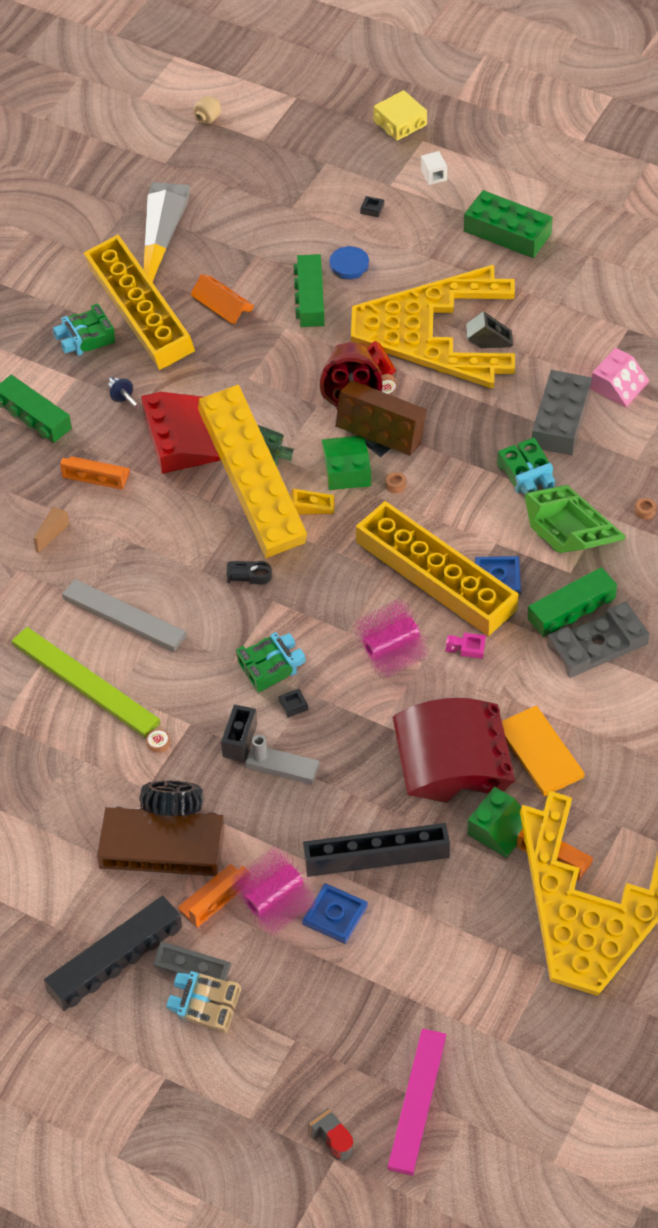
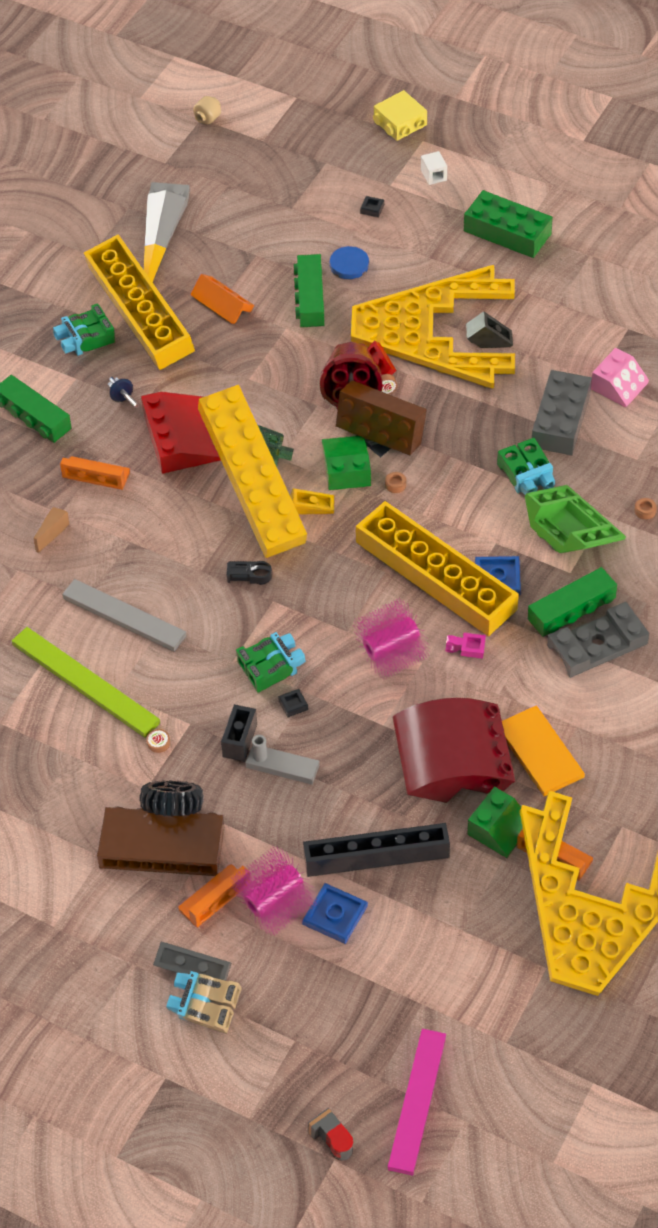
(113, 953): black brick -> none

